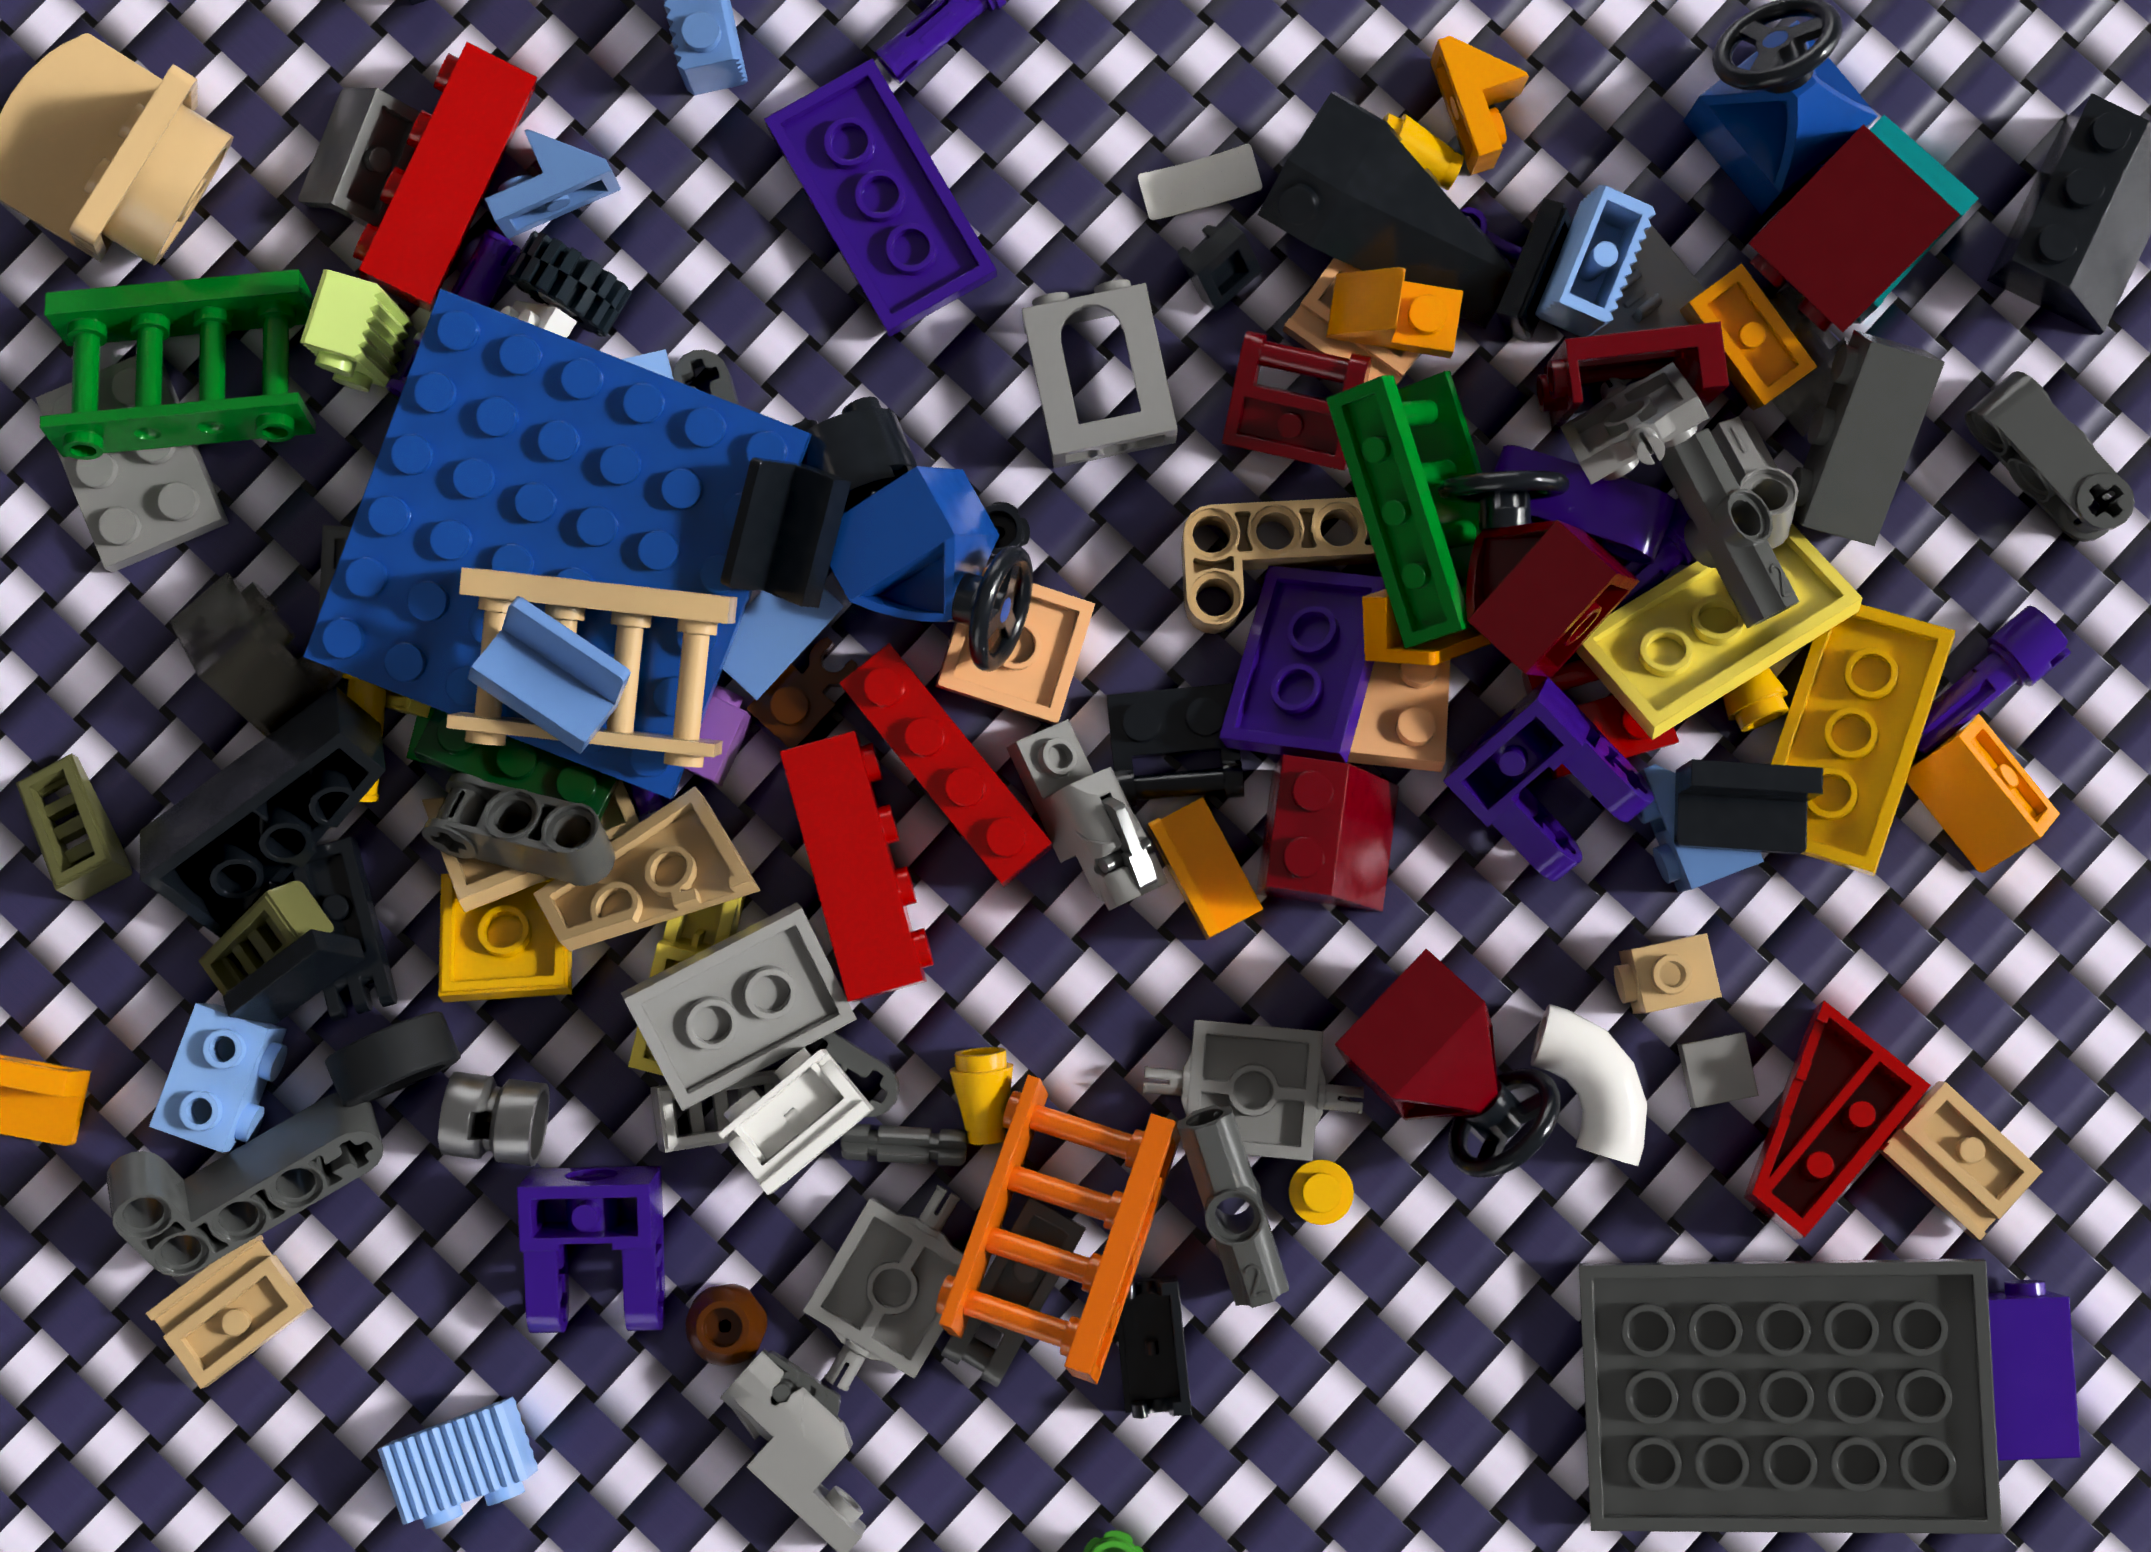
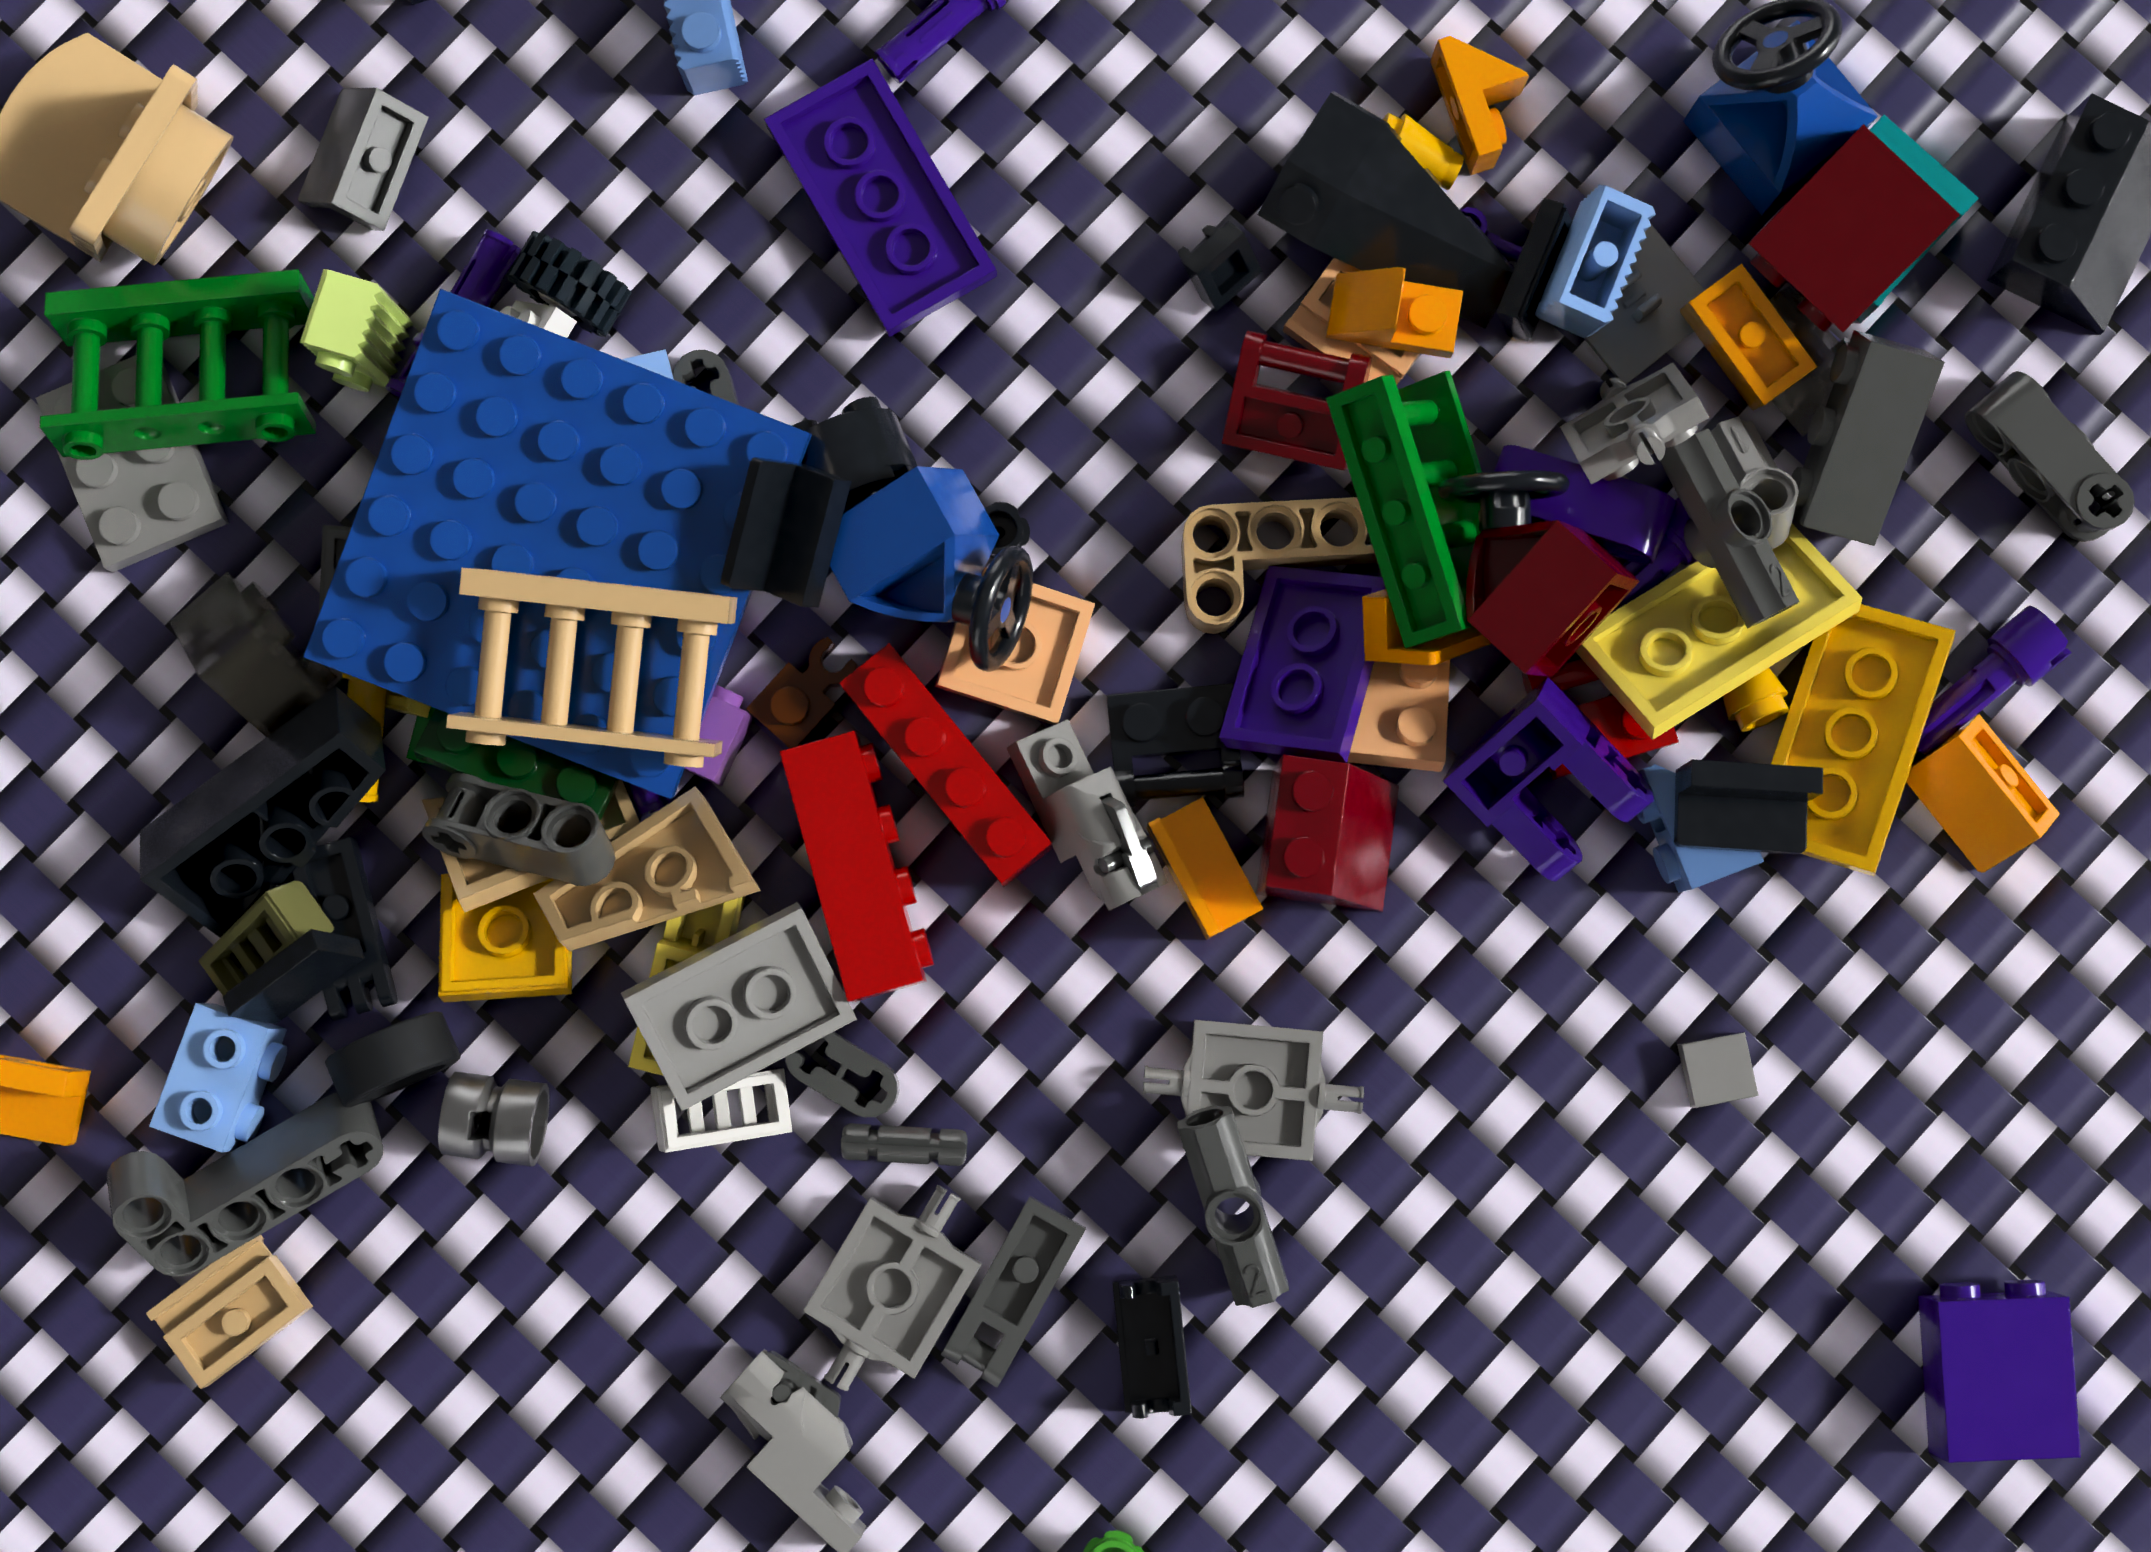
(92, 863): olive slope -> none
(446, 176): red brick -> none
(458, 1462): light blue brick -> none
(550, 675): medium blue panel -> none
(567, 183): medium blue slope -> none
(592, 1208): dark purple brick -> none
(746, 1319): reddish brown plate -> none
(773, 637): medium blue hinge -> none
(794, 1119): white hinge -> none
(982, 1090): yellow cone -> none
(1102, 1276): orange fence -> none
(1113, 436): light grey panel -> none
(1200, 183): white sticker -> none
(1320, 1192): yellow plate -> none
(1433, 1056): dark red piece -> none
(1601, 1077): white cylinder -> none
(1632, 355): dark red panel -> none
(1667, 974): tan brick -> none
(1790, 1396): dark grey plate -> none
(1829, 1120): red wedge -> none
(1959, 1160): tan plate -> none

